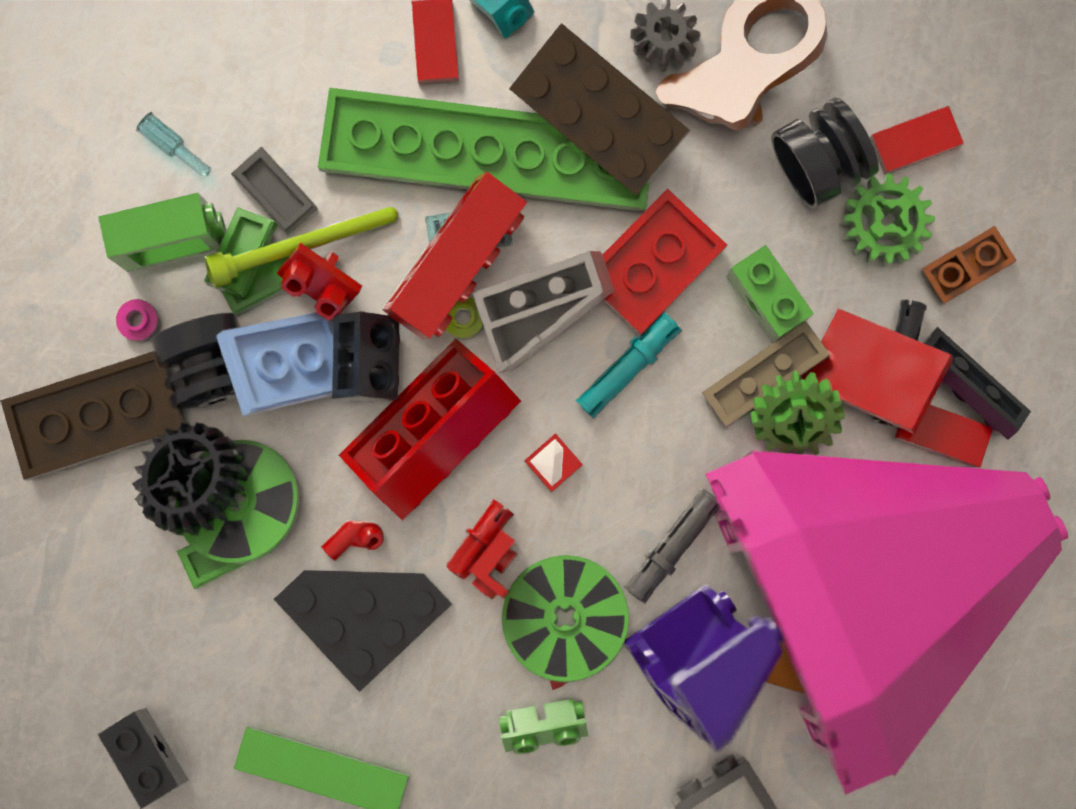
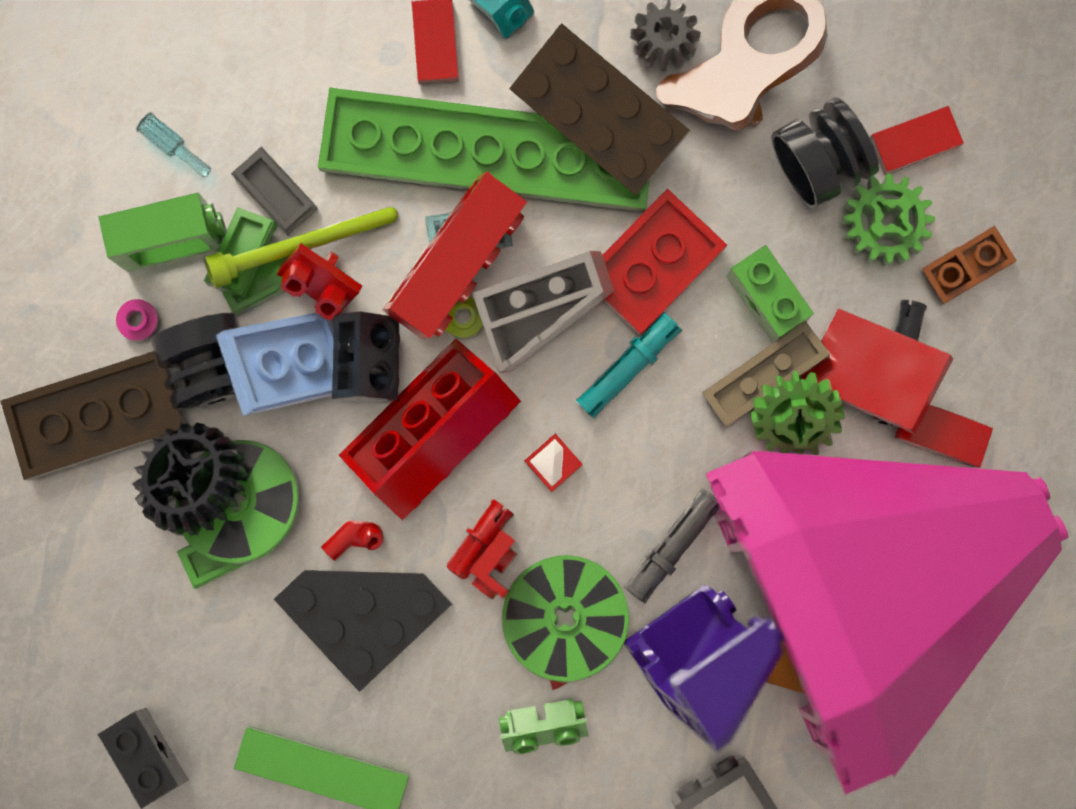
(979, 388): black plate -> none

